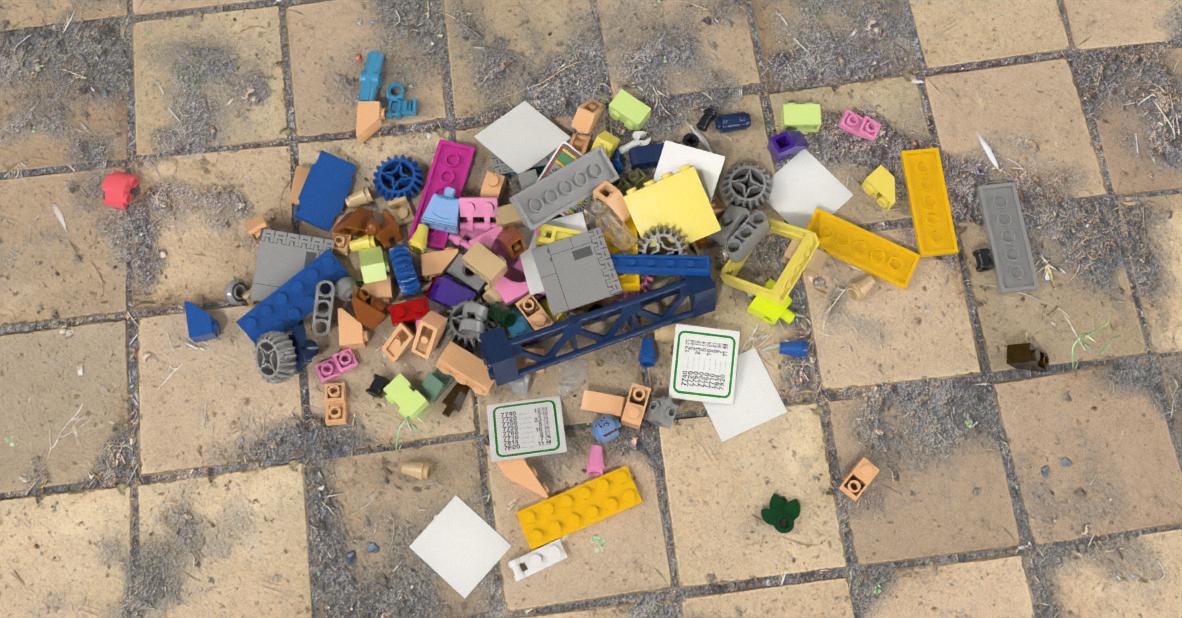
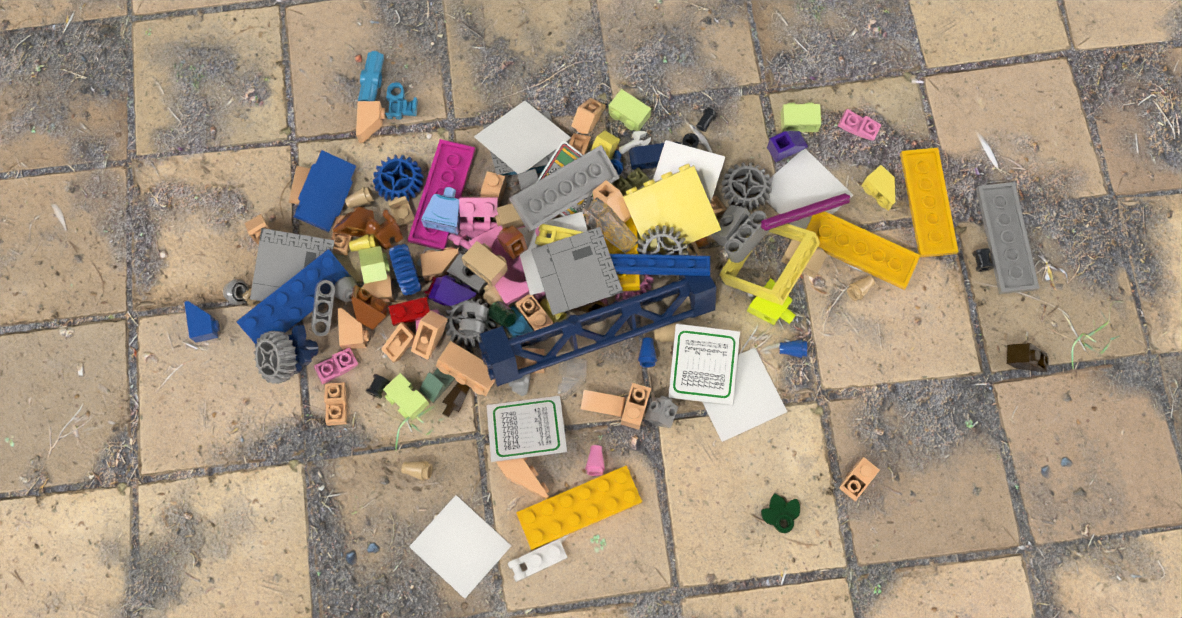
(118, 188): coral cylinder -> none
(418, 241): light yellow cone -> none
(605, 428): medium blue head -> none
(733, 122): dark blue head -> none
(805, 211): none -> magenta axle

